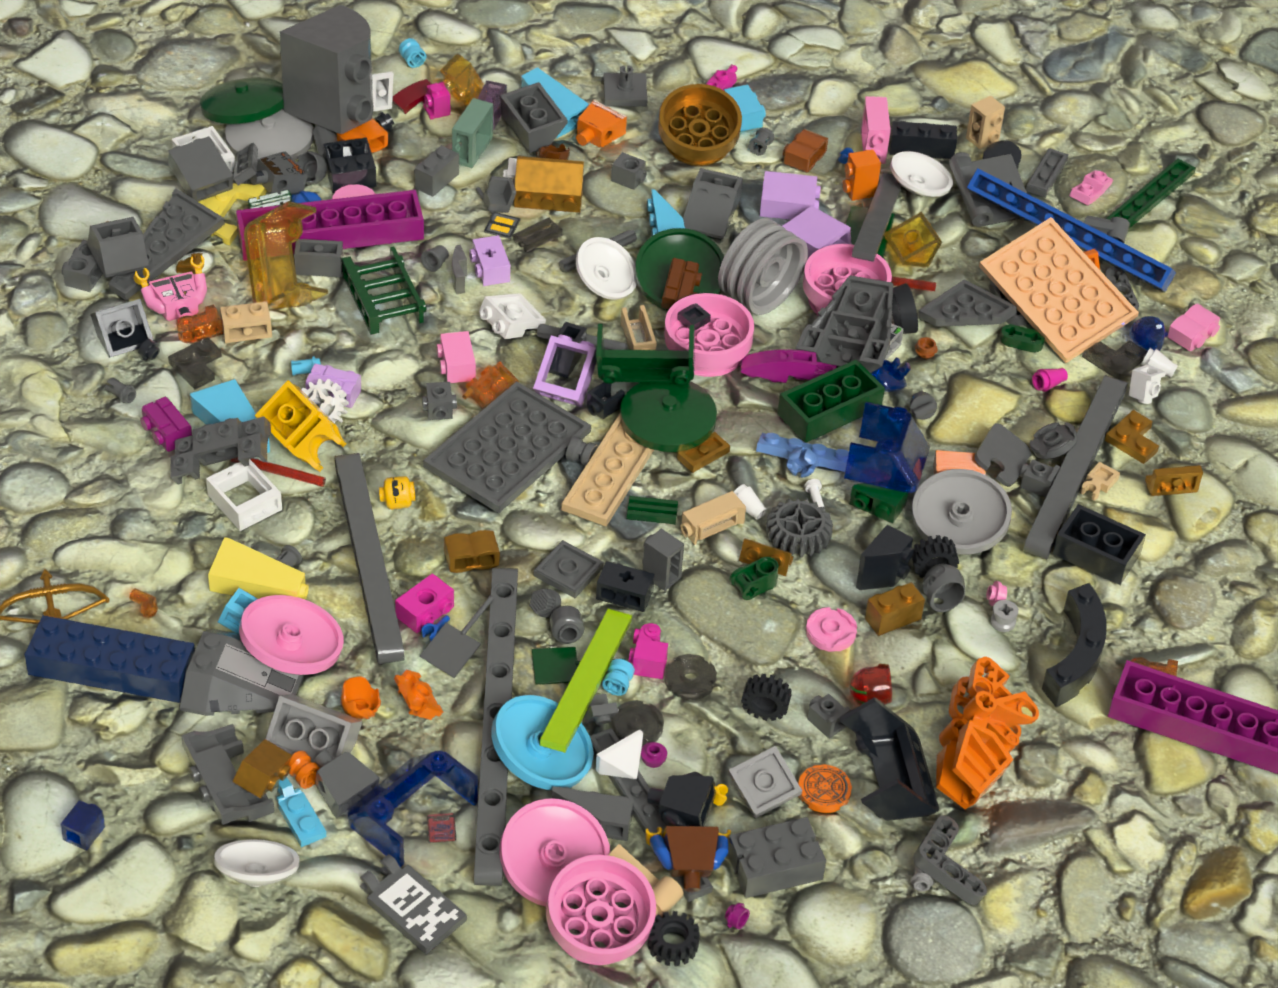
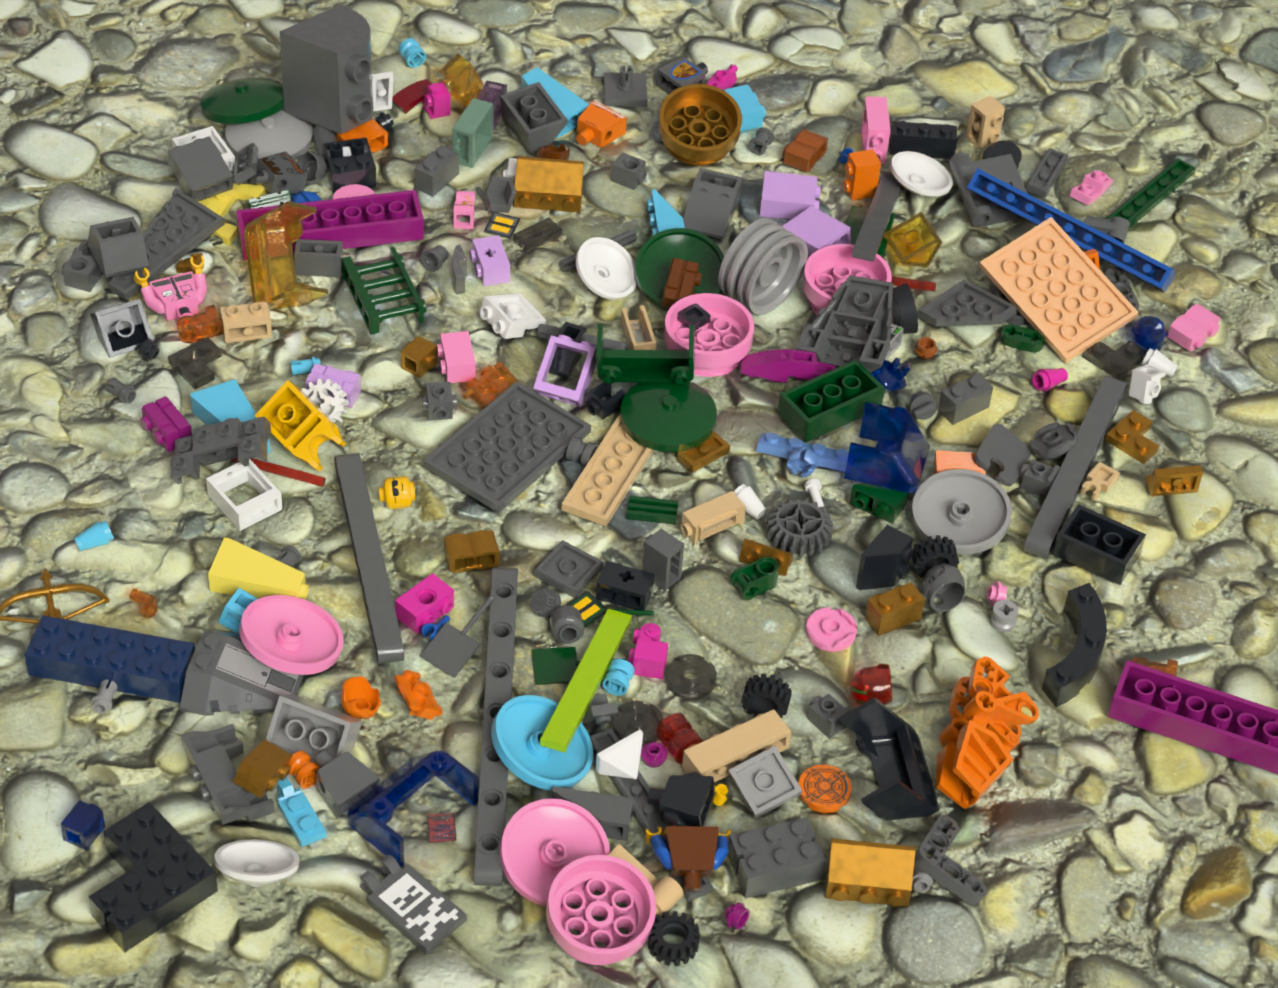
(95, 536): none -> medium azure cone
(102, 701): none -> light grey pin
(160, 878): none -> black piece
(419, 356): none -> pearl gold brick
(464, 207): none -> bright pink leg
(592, 608): none -> piece
(677, 735): none -> clear red wheel
(680, 74): none -> dark grey torso
(737, 745): none -> tan brick
(870, 872): none -> slope
(965, 398): none -> dark grey brick

